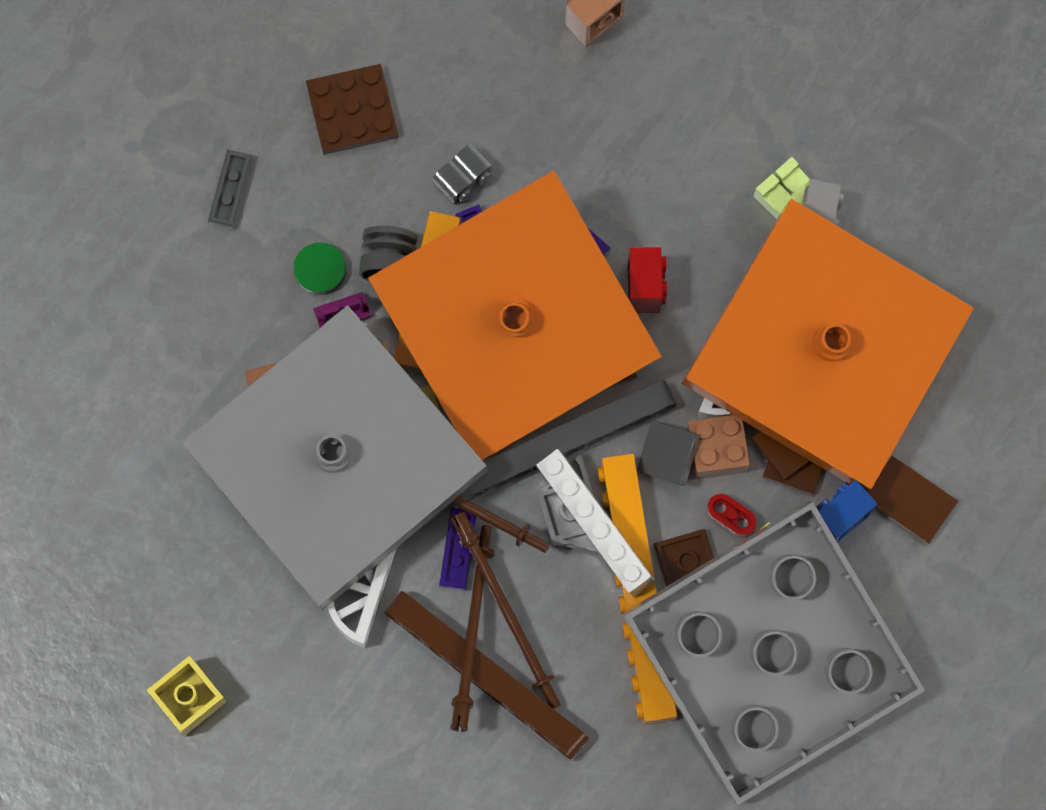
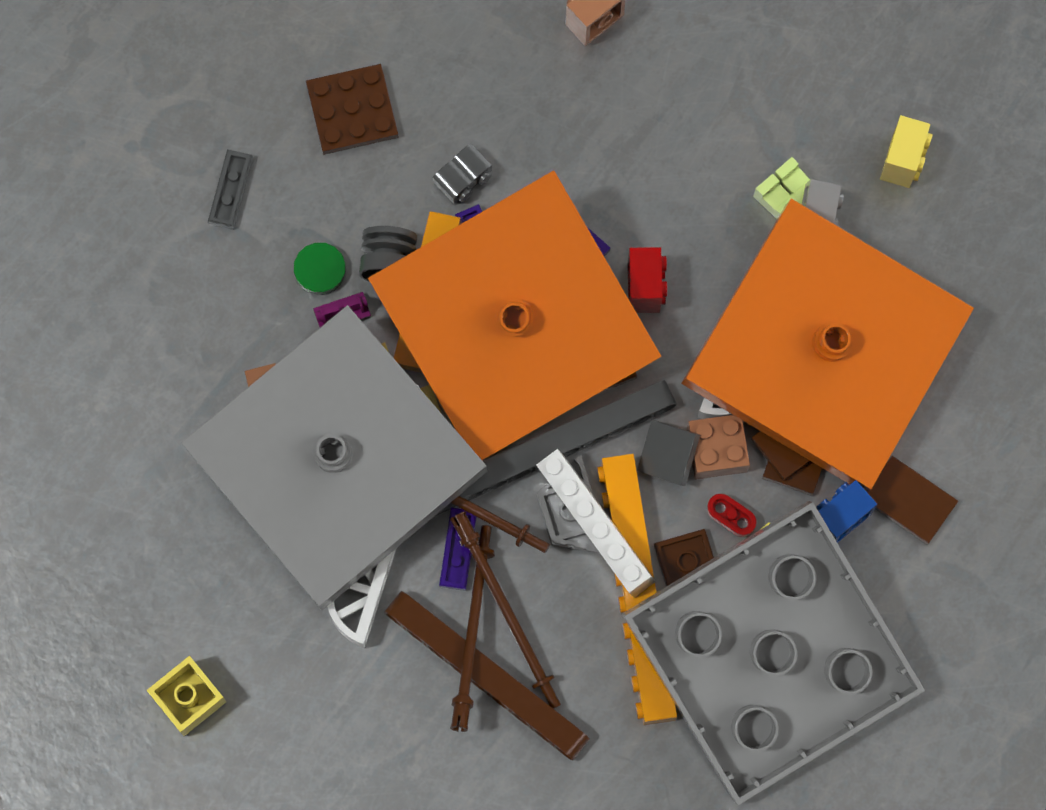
(906, 152): none -> light yellow brick

